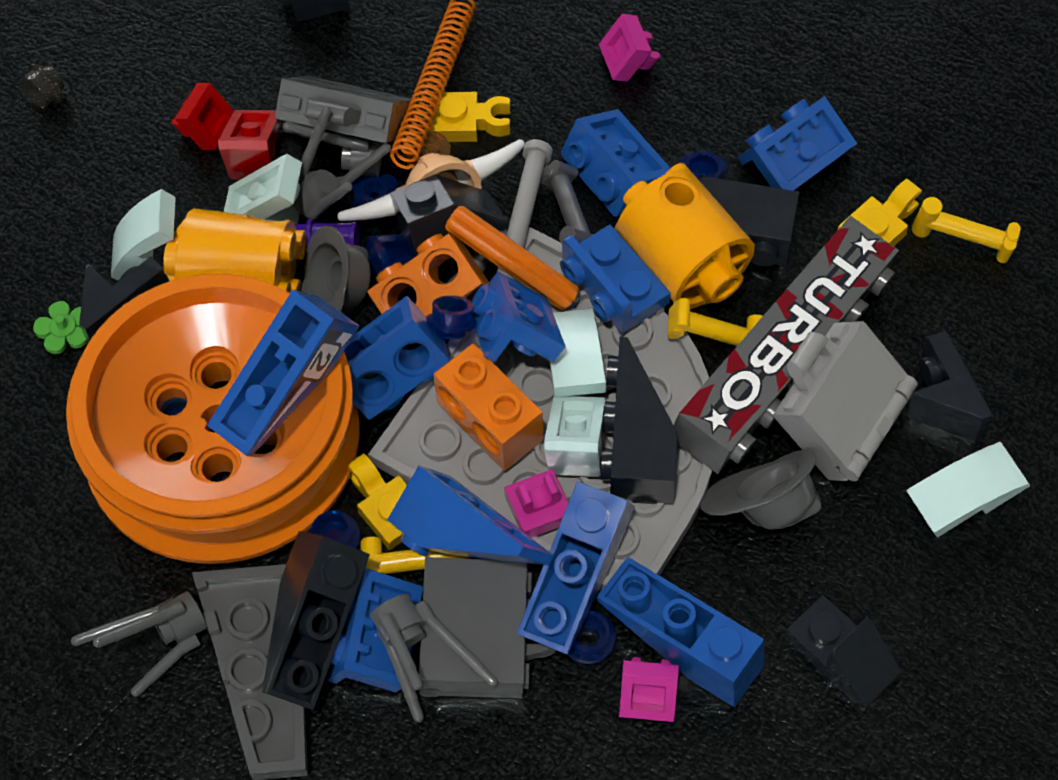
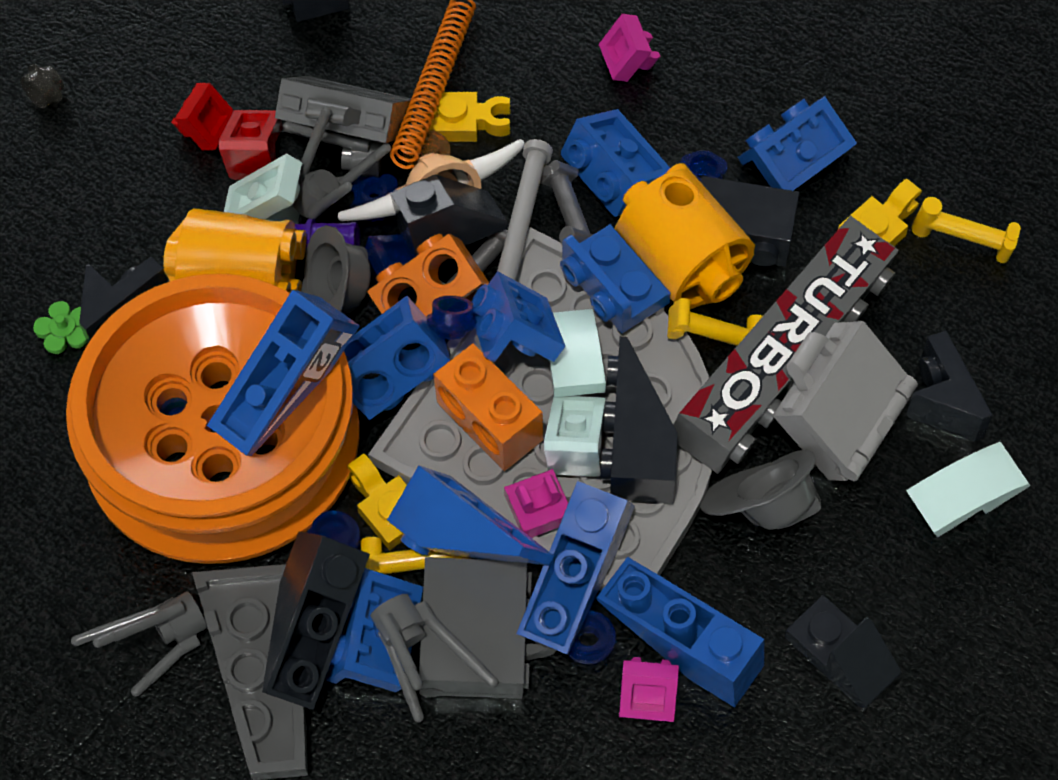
(141, 231): light aqua slope -> none
(511, 257): orange axle -> none

